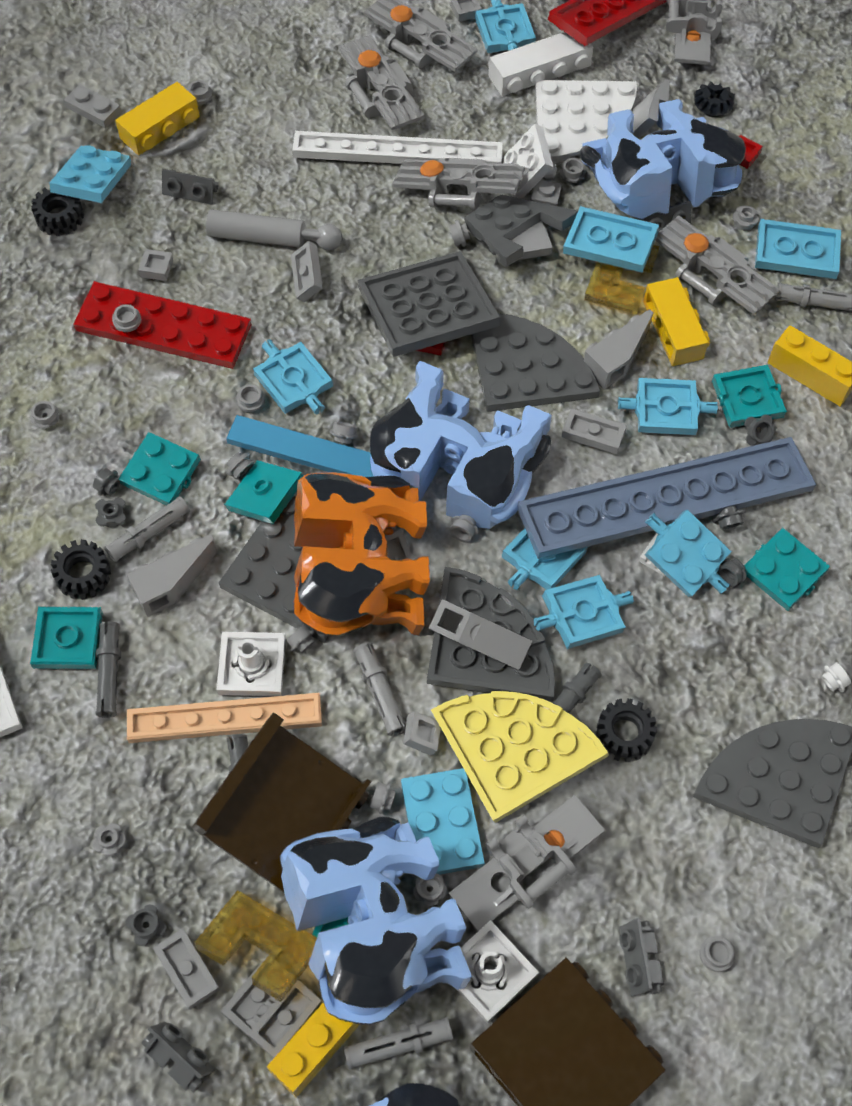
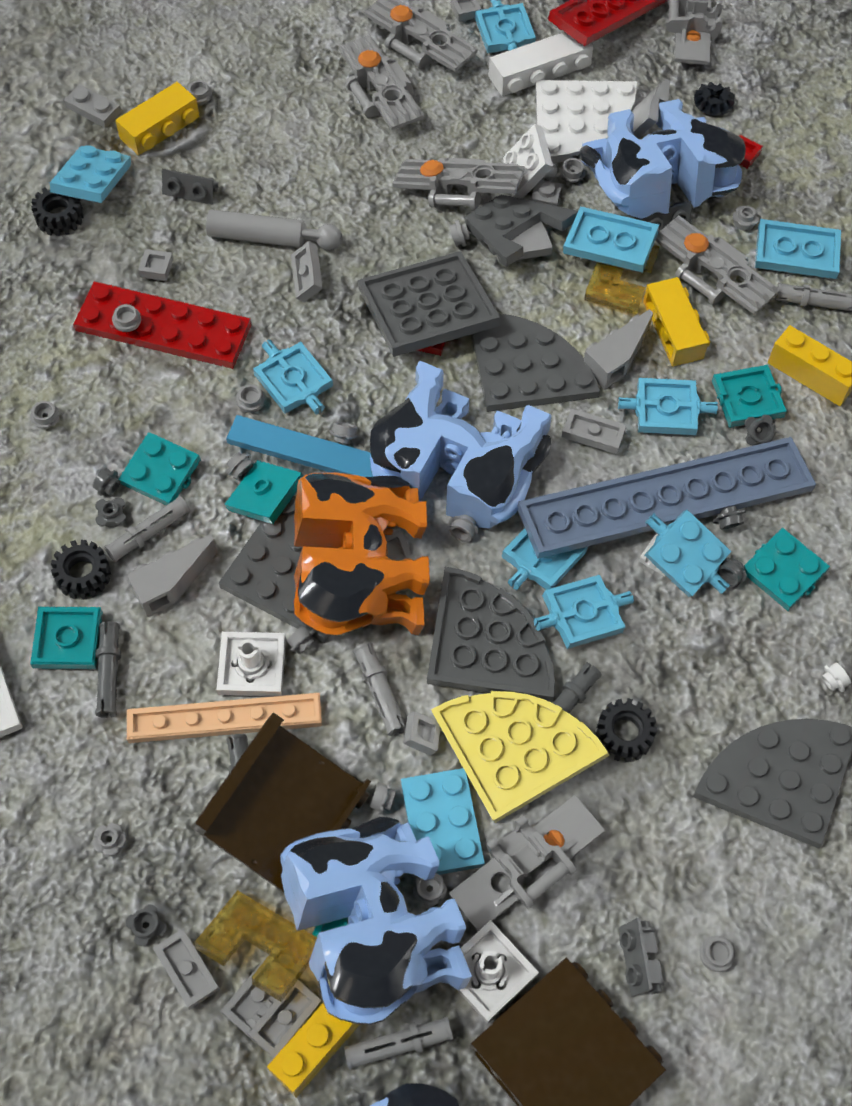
(190, 1064): dark grey hinge -> none
(389, 148): white plate -> none
(480, 634): light grey slope -> none

